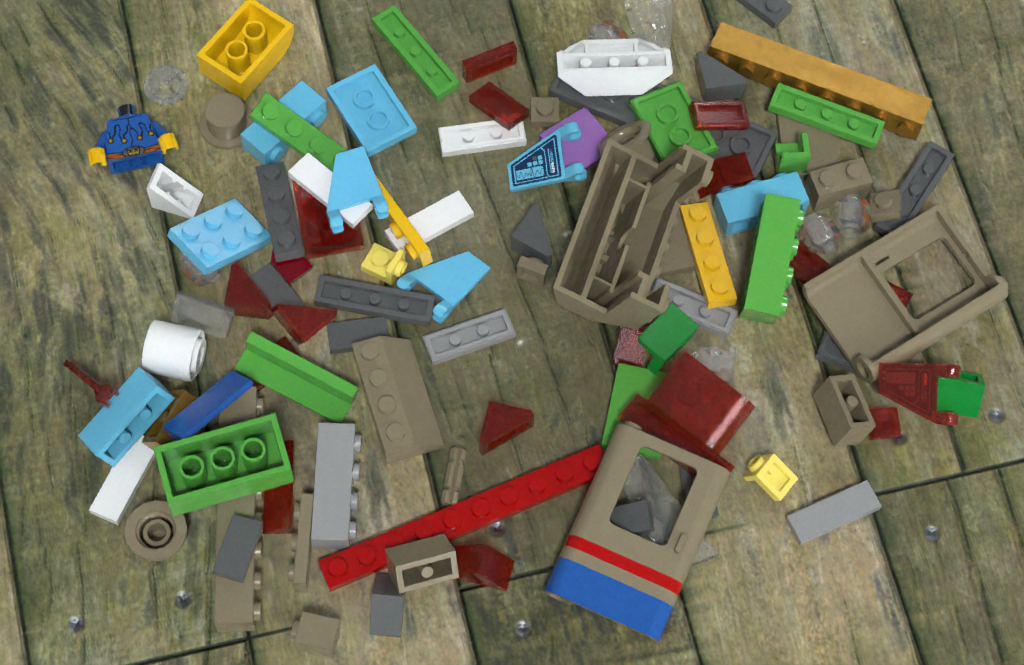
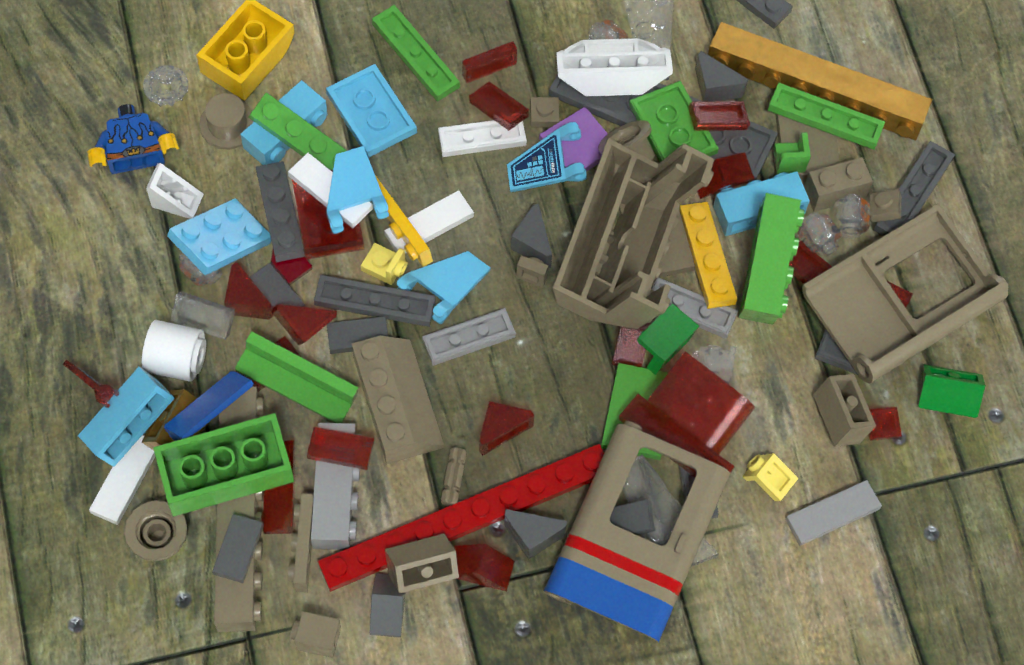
(340, 448): none -> clear red tile
(533, 532): none -> dark grey slope
(917, 388): clear red flag -> none

